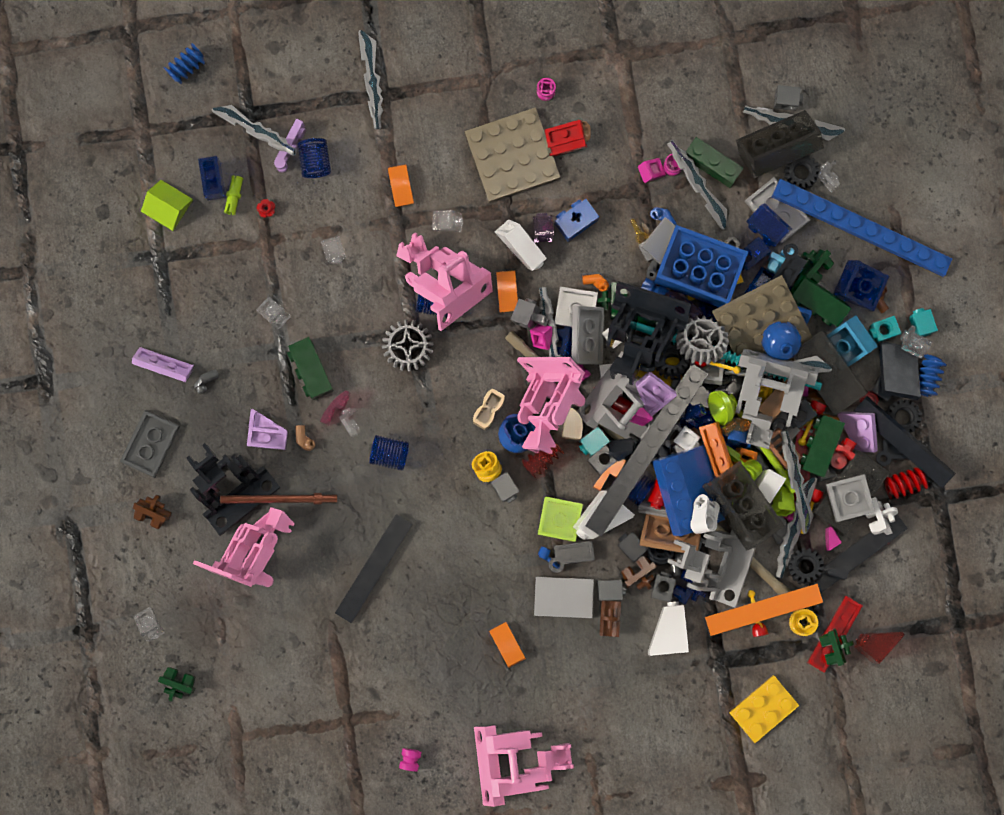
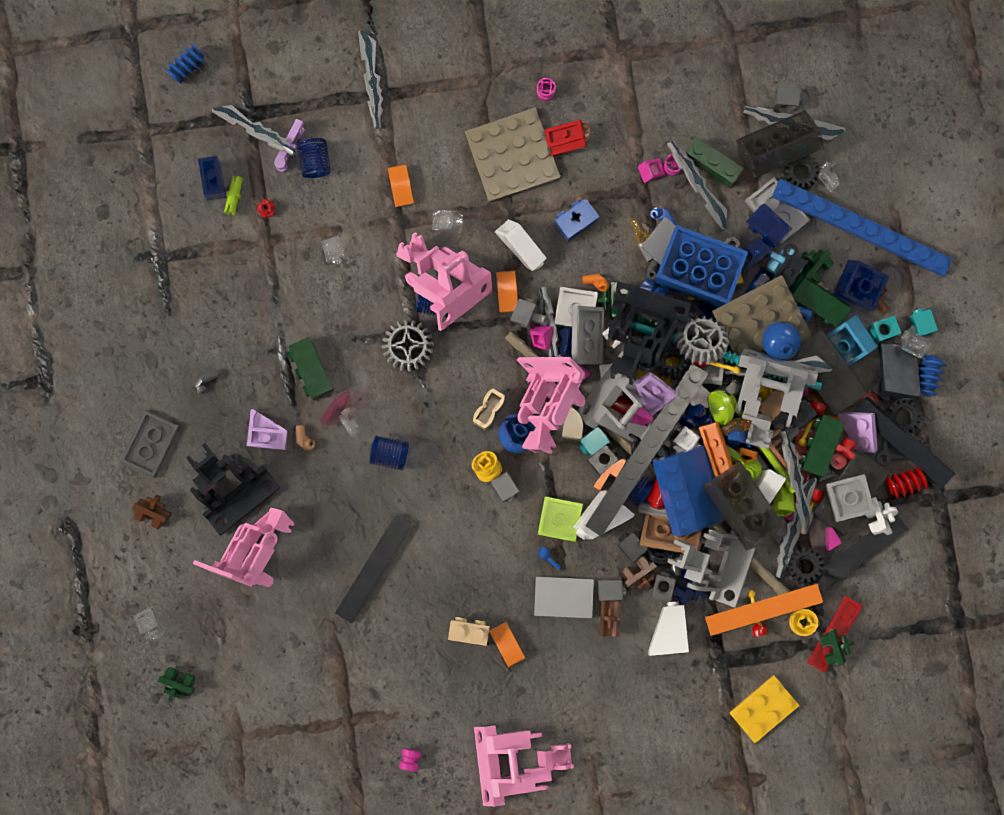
(162, 364): lavender plate -> none
(165, 204): lime slope -> none
(273, 313): clear bracket -> none
(316, 498): copper bar -> none
(468, 632): none -> tan brick
(539, 460): clear red piece -> none
(543, 228): clear purple slope -> none
(572, 554): hinge -> none
(621, 448): black slope -> none
(704, 516): white piece -> none
(877, 645): clear red slope -> none

